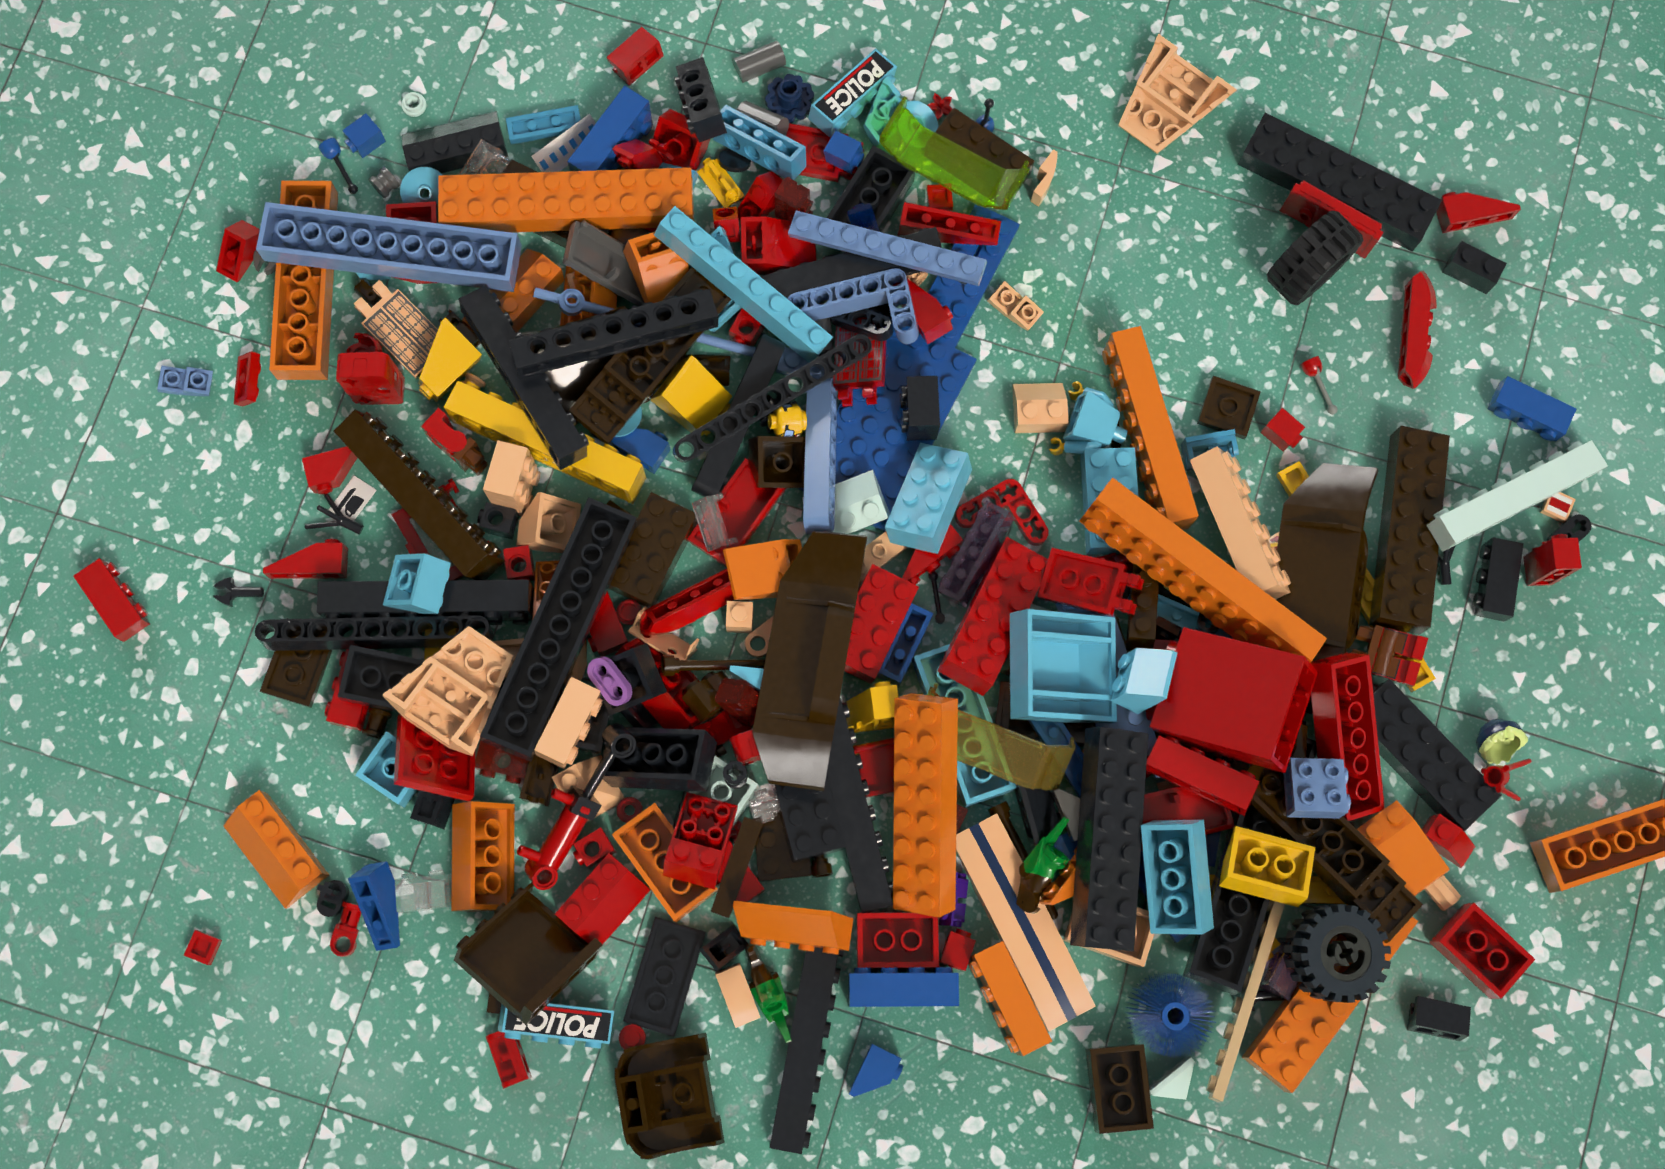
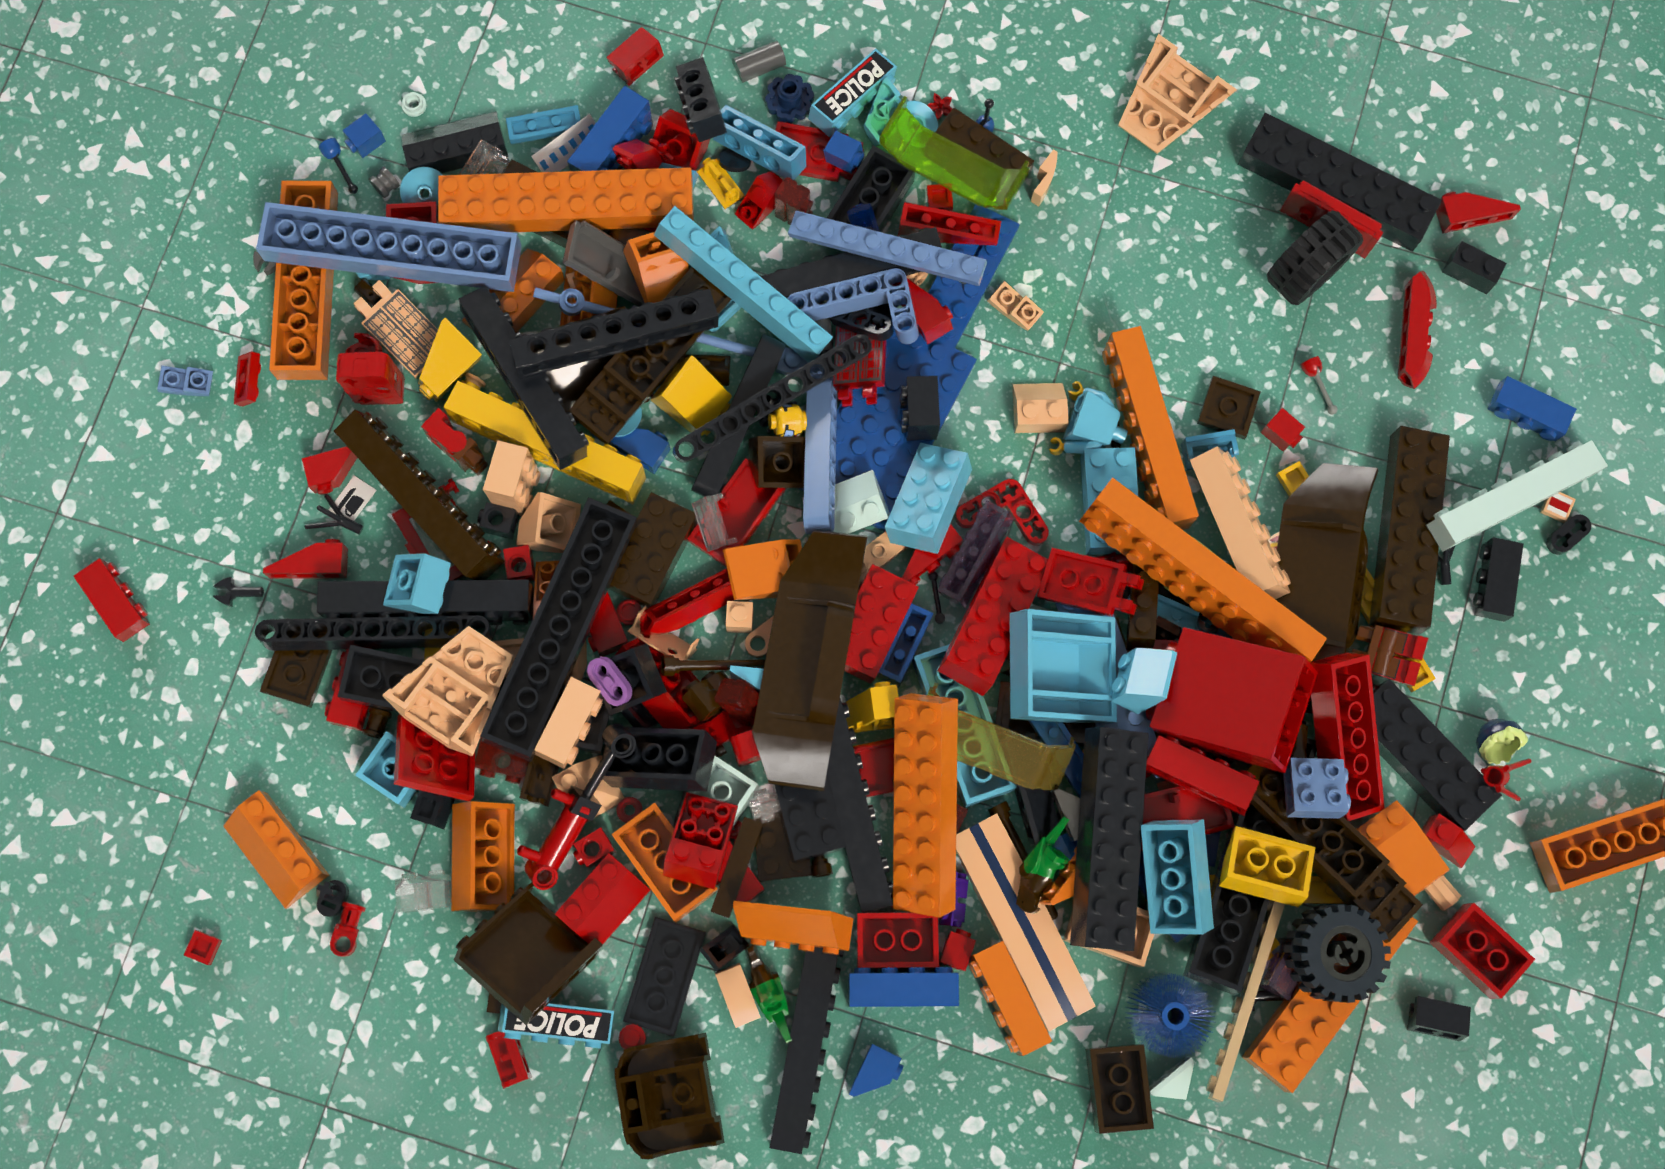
(237, 250): red slope -> none
(376, 898): blue slope -> none
(463, 328): dark brown bar -> none
(728, 219): red brick -> none
(729, 769): black bush -> none
(744, 319): red brick -> none
(765, 116): dark grey brick -> none
(769, 247): red slope -> none
(1552, 561): red brick -> none

